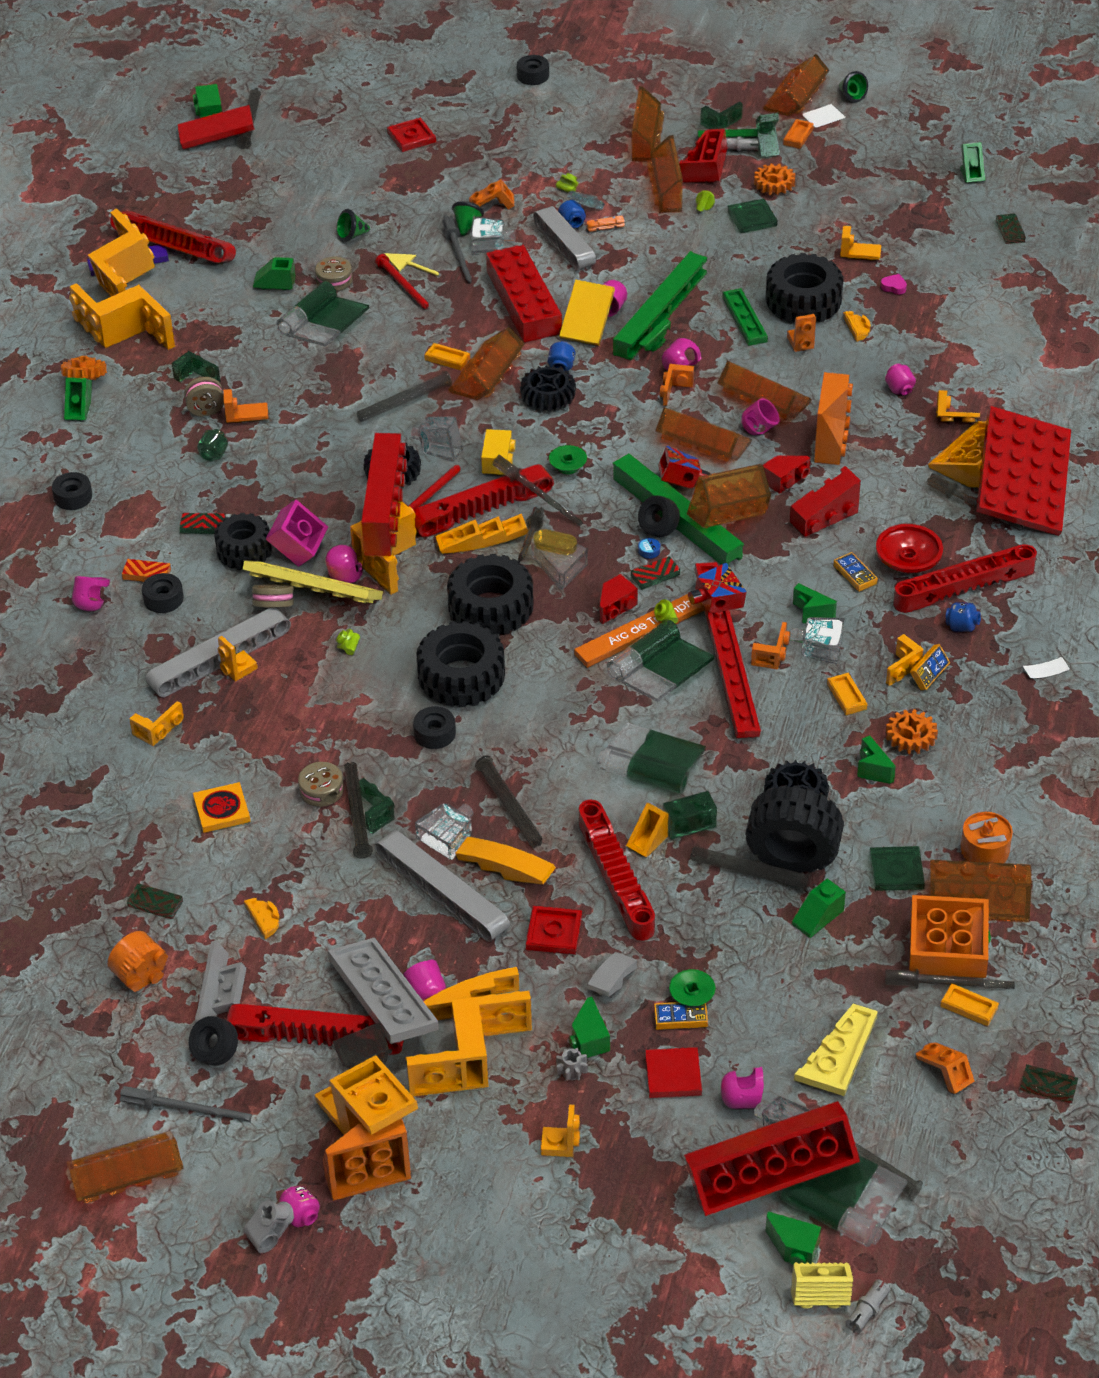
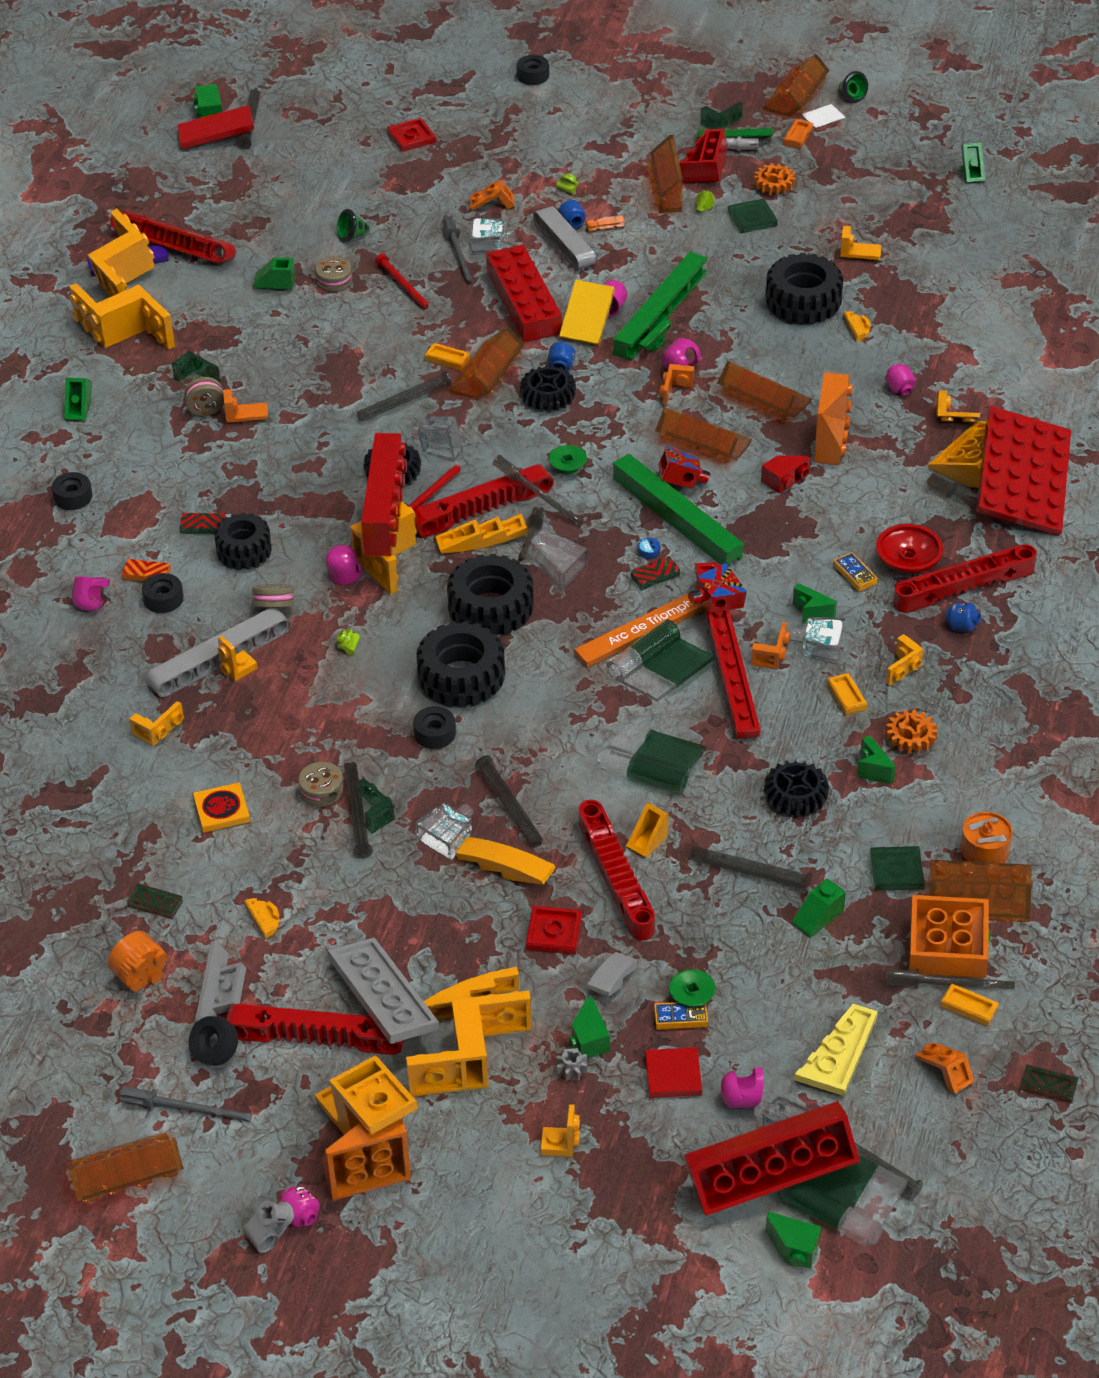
(84, 368): orange gear -> none
(212, 445): clear green head -> none
(297, 533): dark pink brick -> none
(318, 583): light yellow plate -> none
(320, 316): clear green door -> none
(362, 1045): clear smoke slope -> none
(402, 260): light yellow piece -> none
(425, 978): dark pink helmet -> none
(442, 885): light grey beam -> none
(464, 215): green hat -> none
(496, 443): yellow brick -> none
(555, 542): clear yellow tile -> none
(586, 200): clear light blue tile -> none
(617, 597): red slope -> none
(646, 125): clear orange slope -> none
(647, 514): black tyre -> none
(665, 610): lime plate -> none
(690, 814): clear green brick -> none
(730, 496): clear orange slope -> none
(745, 317): green tile -> none
(758, 413): dark pink helmet -> none
(767, 134): clear green bracket -> none
(794, 829): black tyre -> none
(804, 333): orange bracket -> none
(821, 1285): light yellow brick -> none
(828, 505): red wedge -> none
(867, 1306): light grey pin -> none
(894, 284): dark pink tile -> none
(930, 667): tile -> none
(1010, 228): tile -> none
(1047, 669): white sticker -> none

